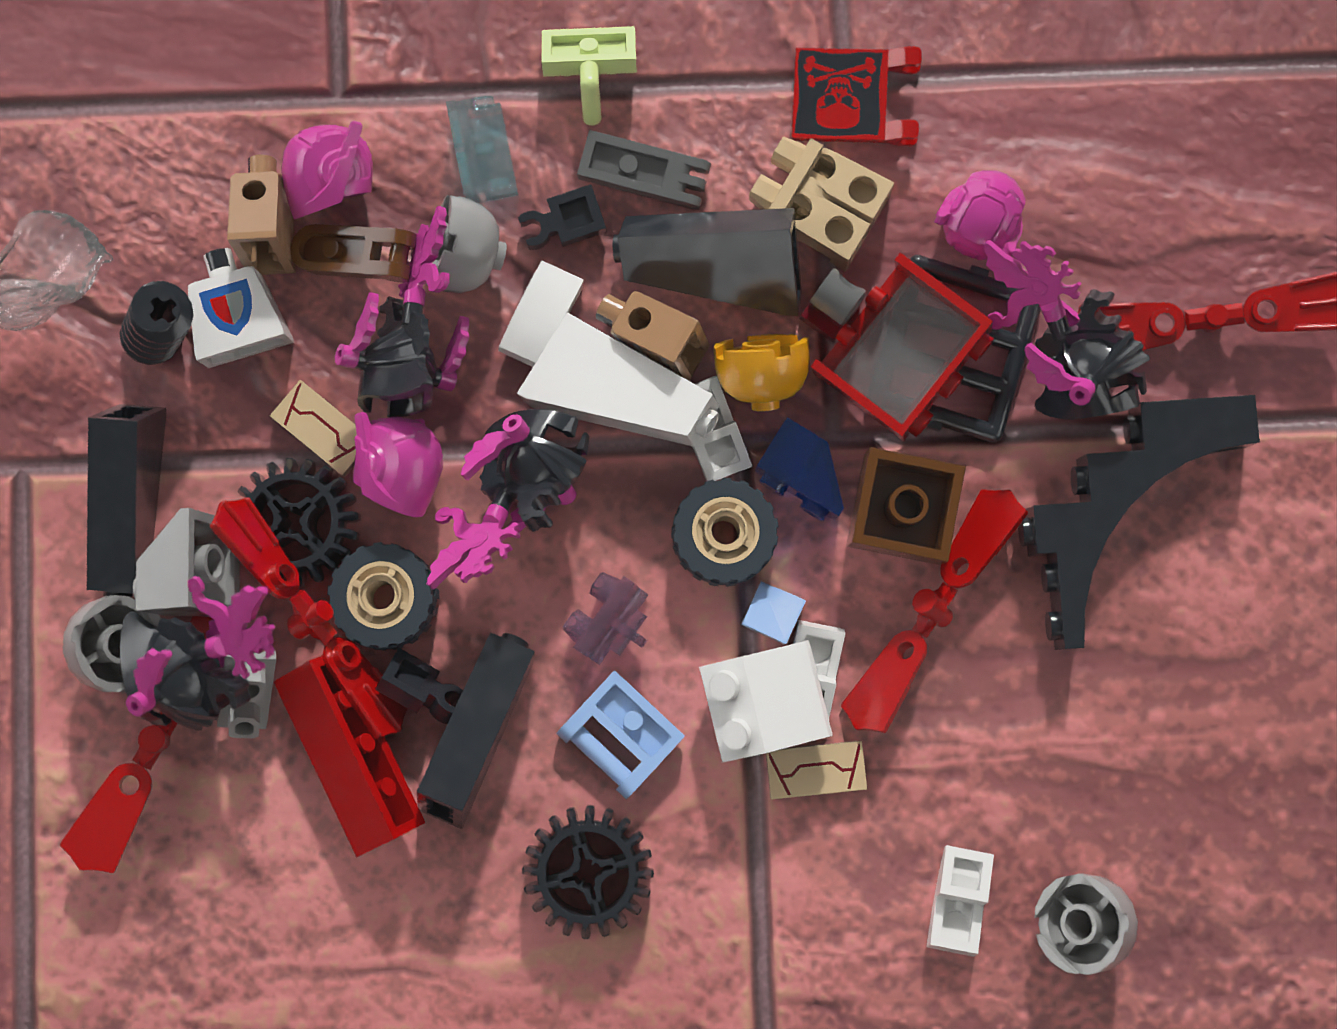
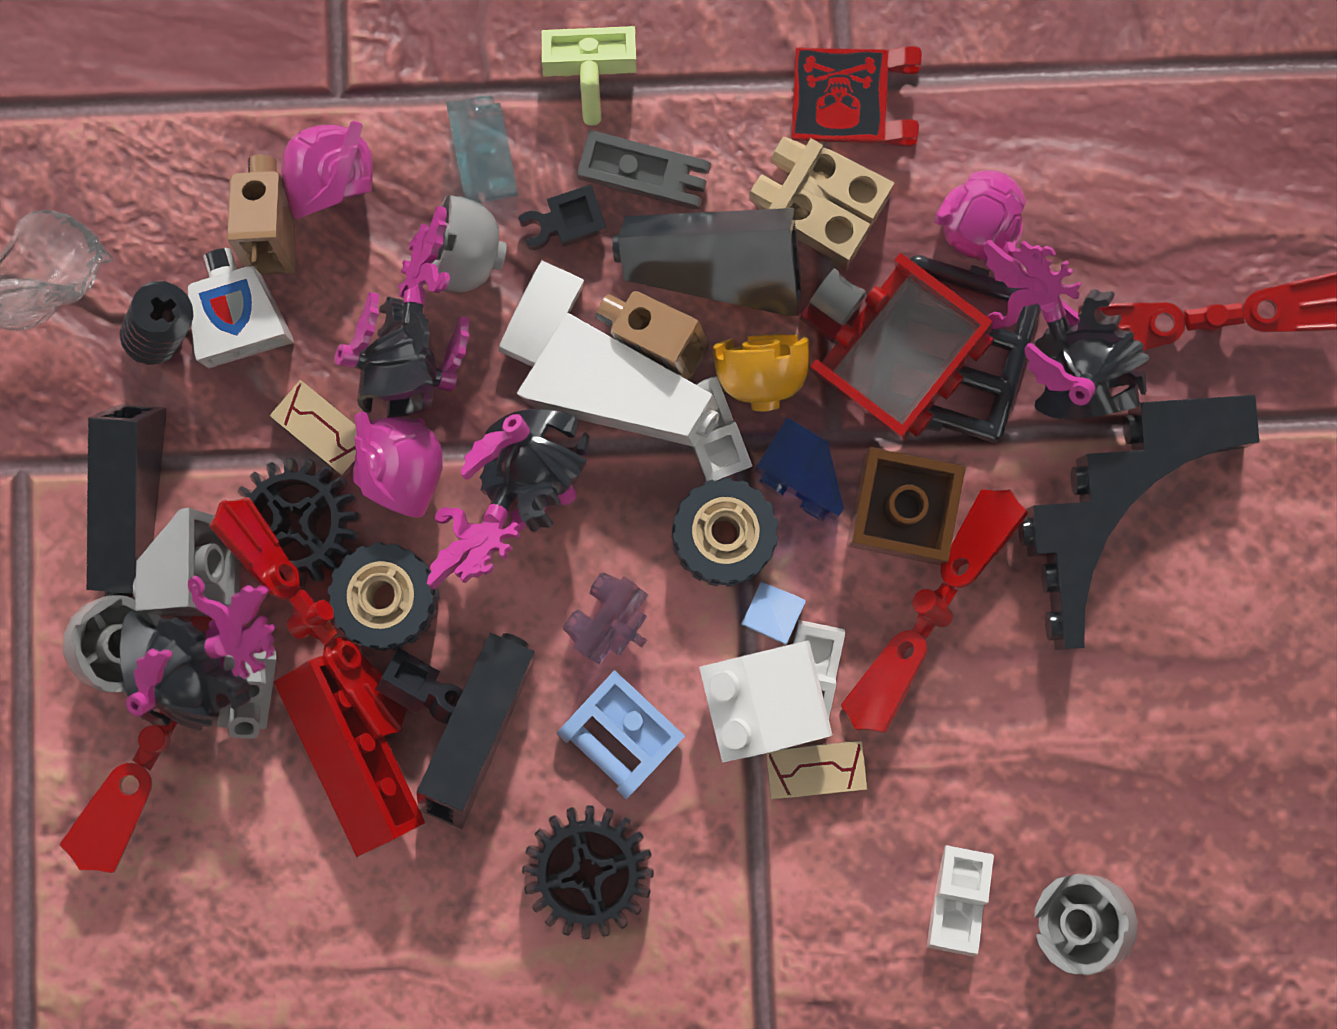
(353, 251): reddish brown plate -> none

